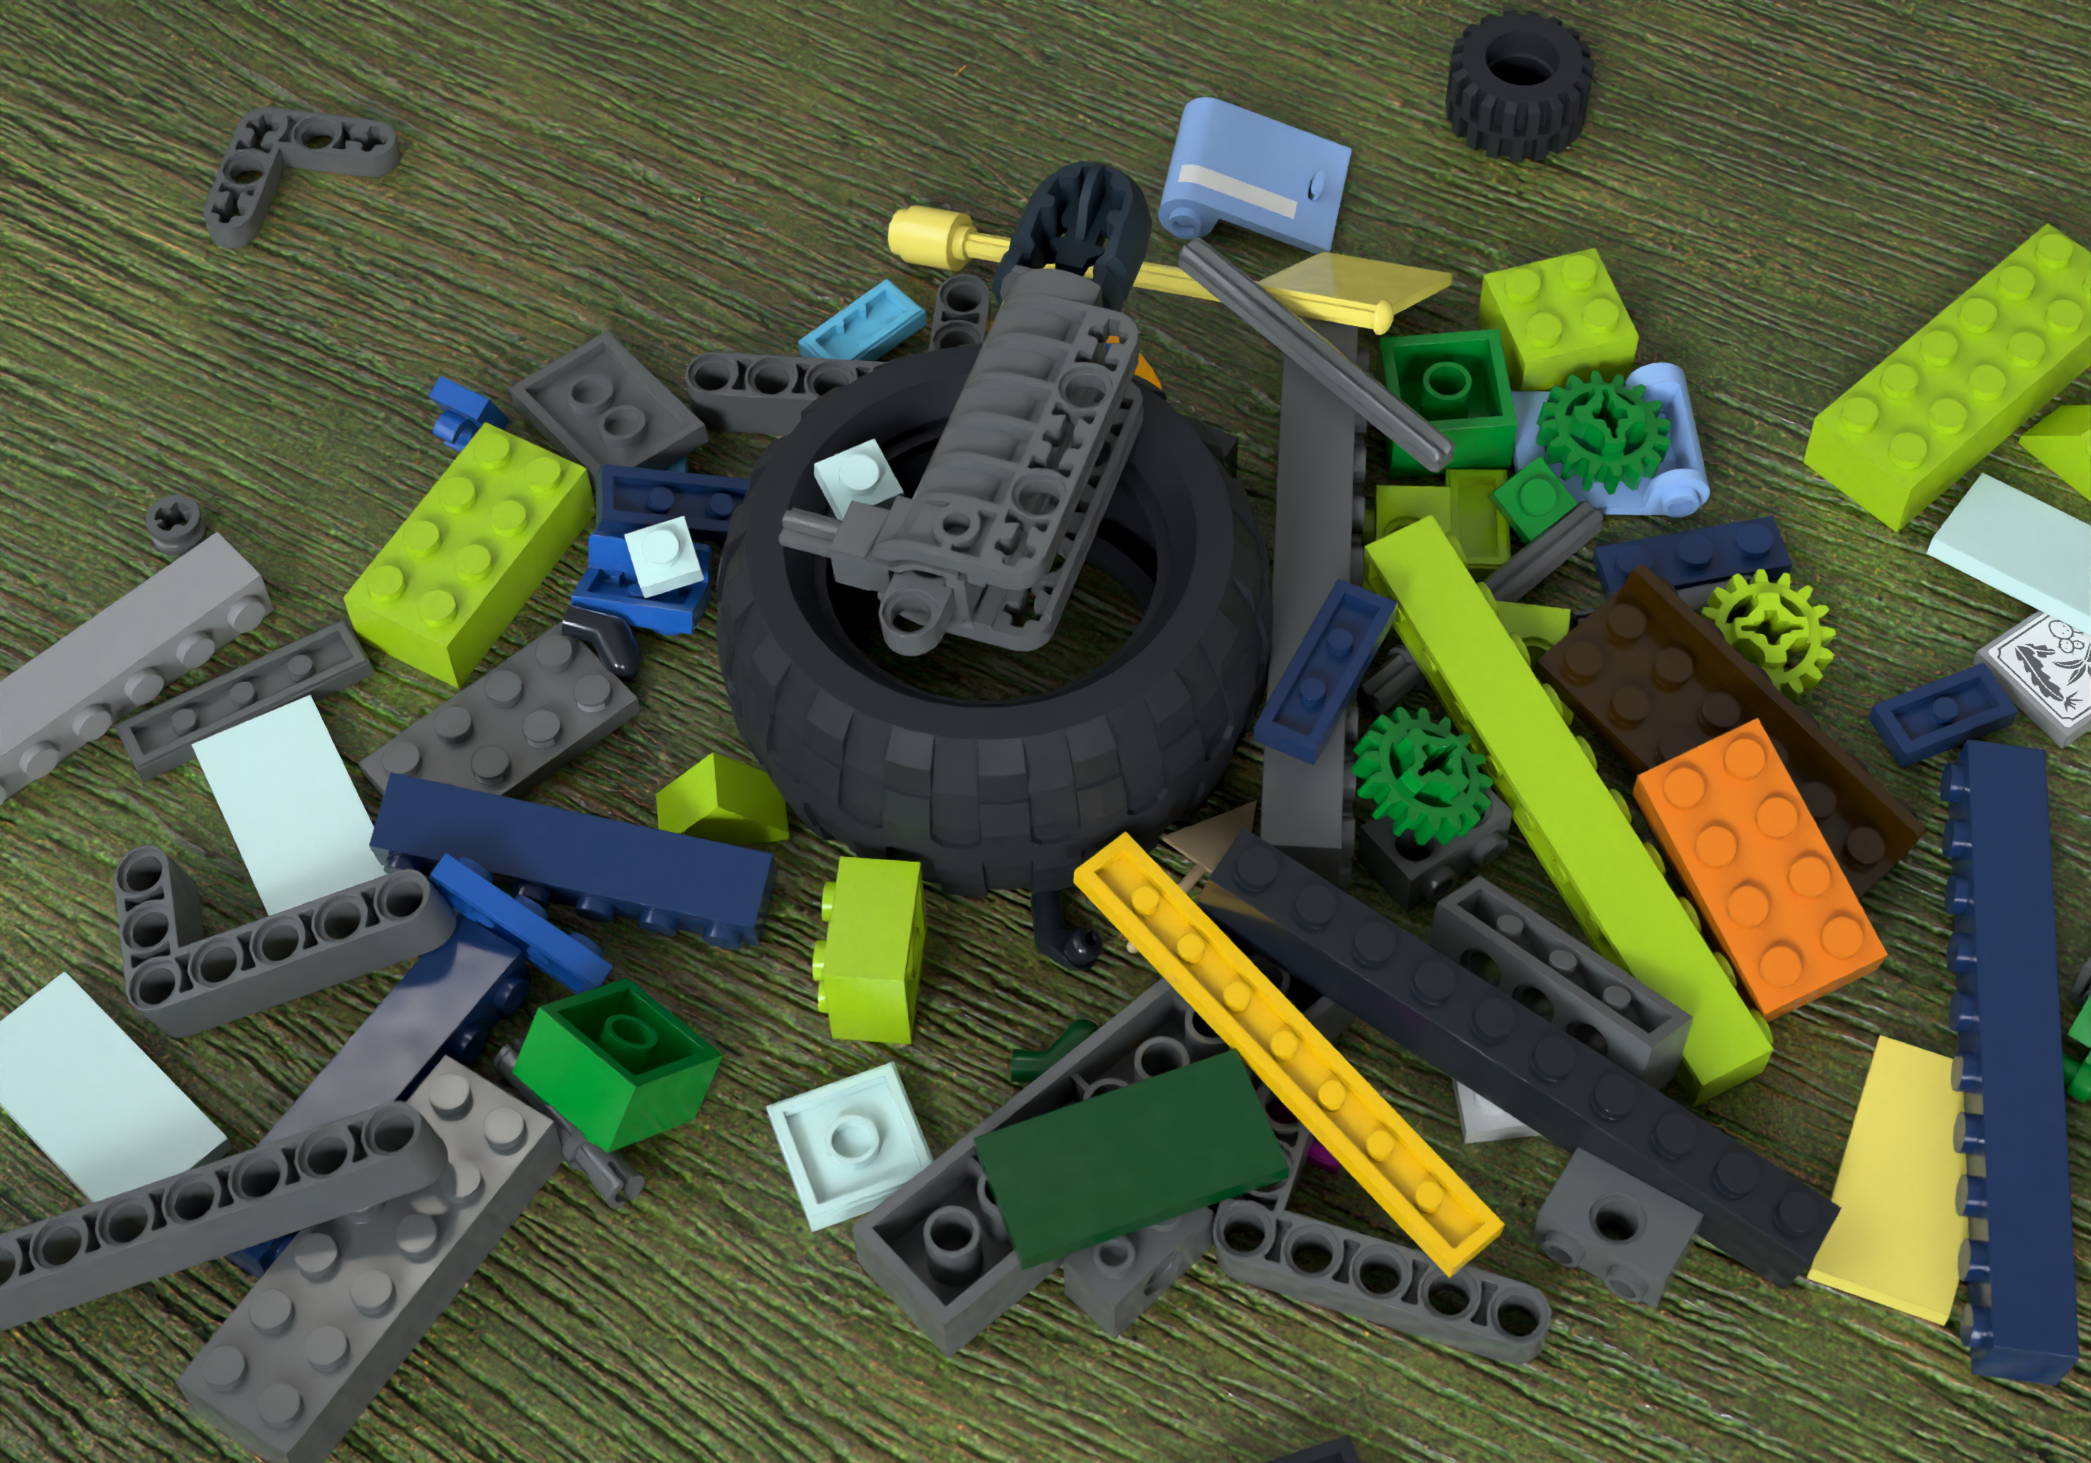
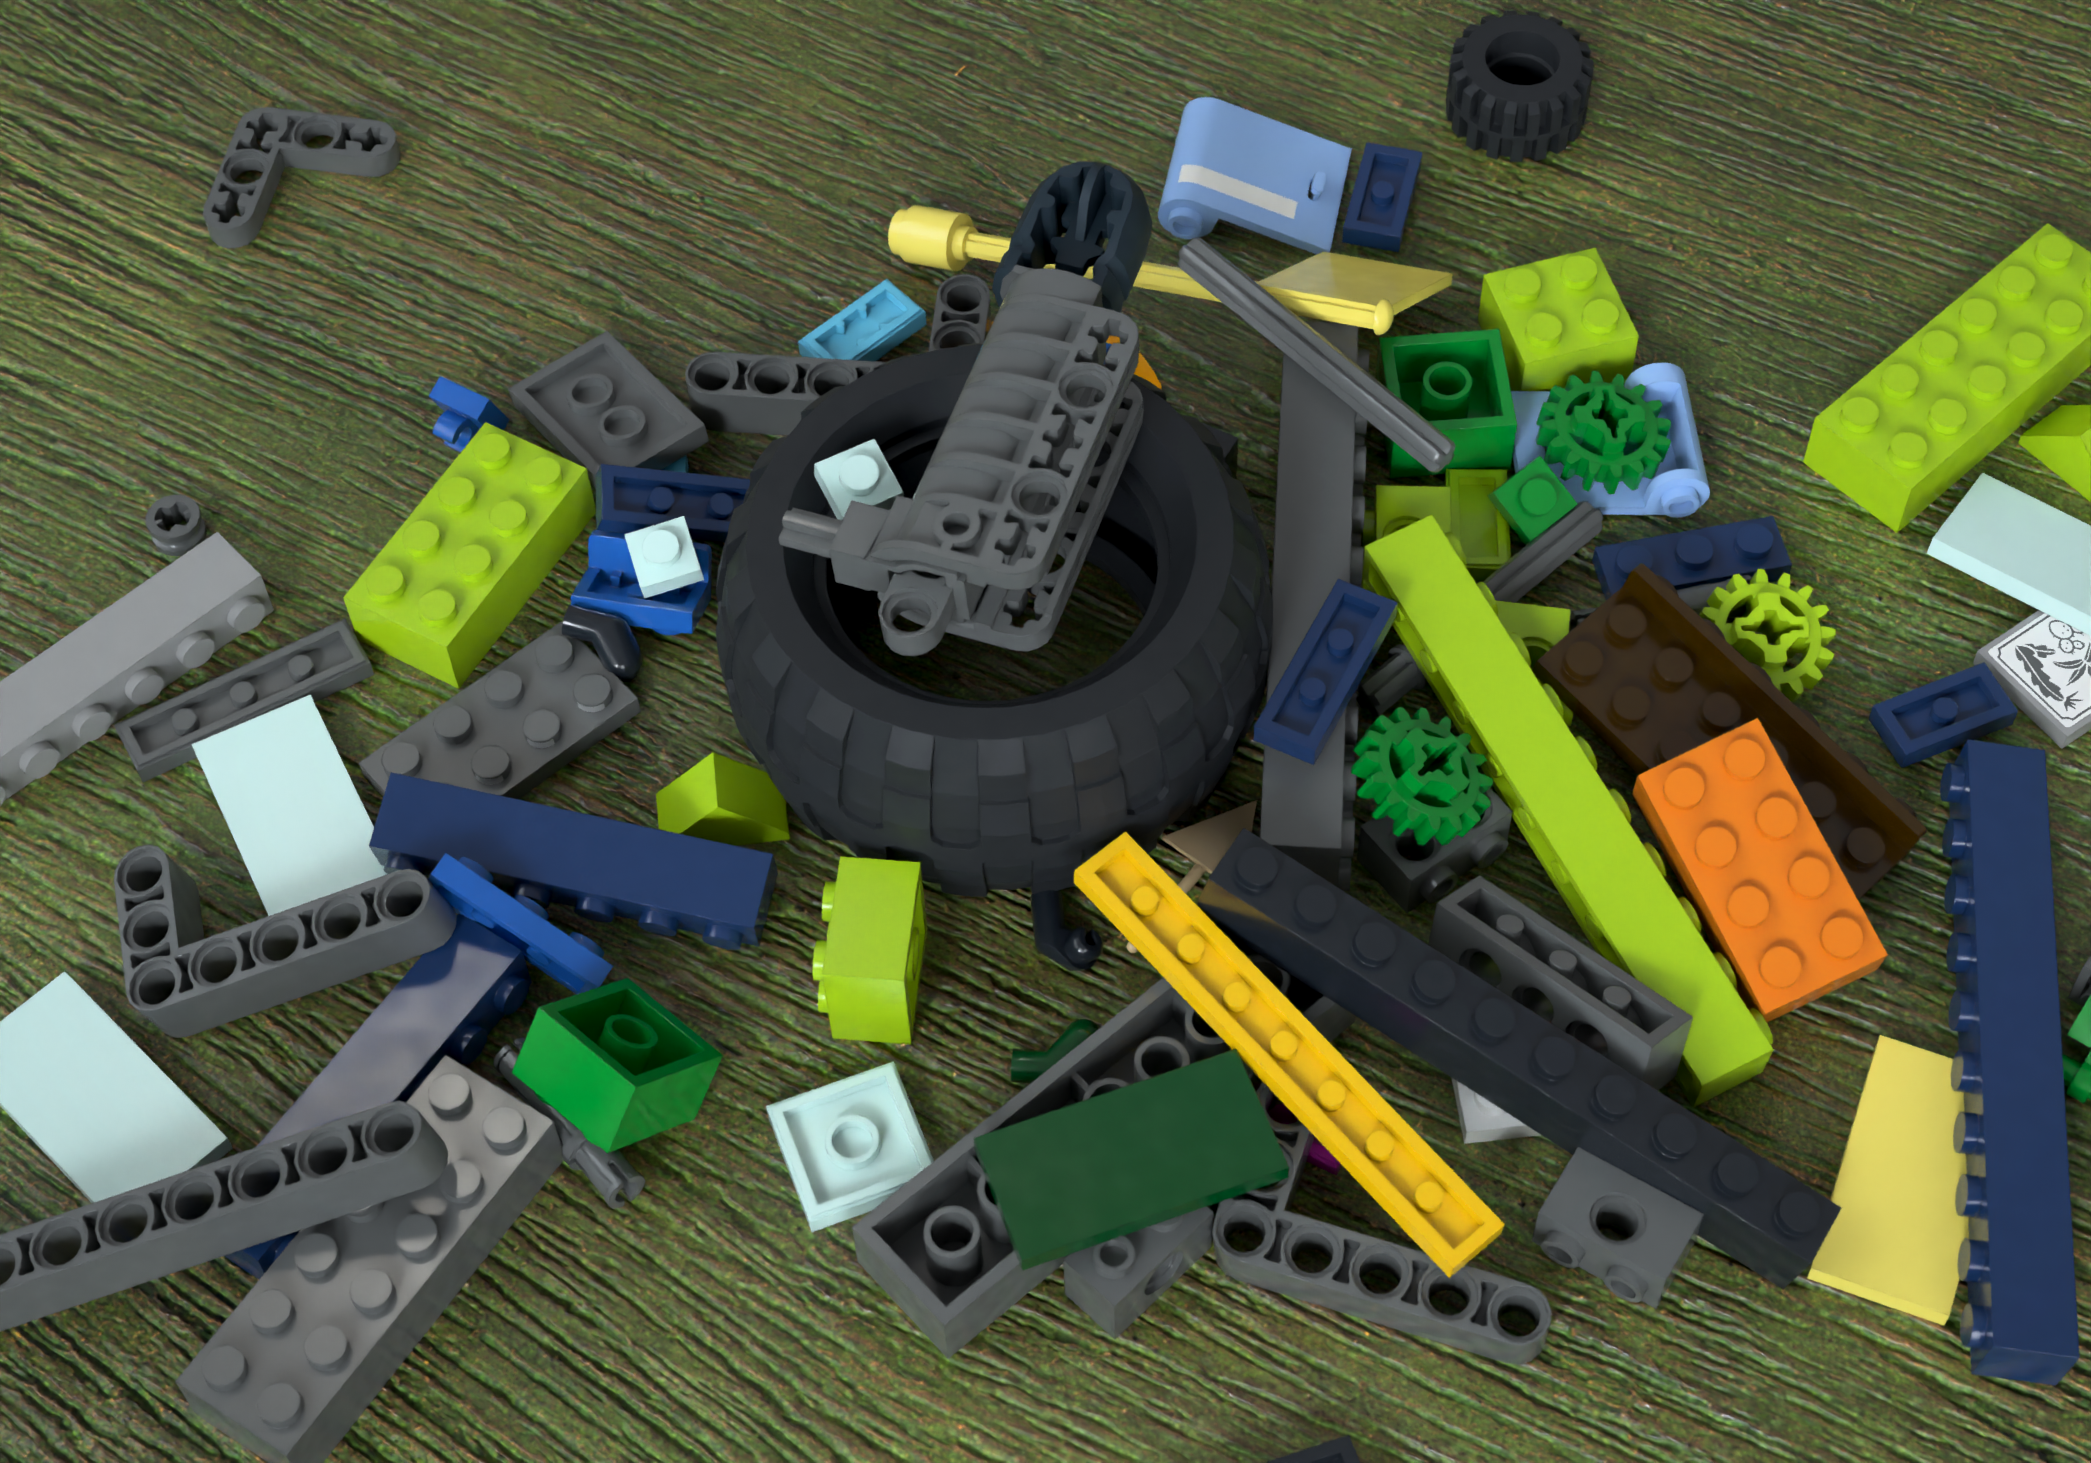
(1382, 197): none -> dark blue plate

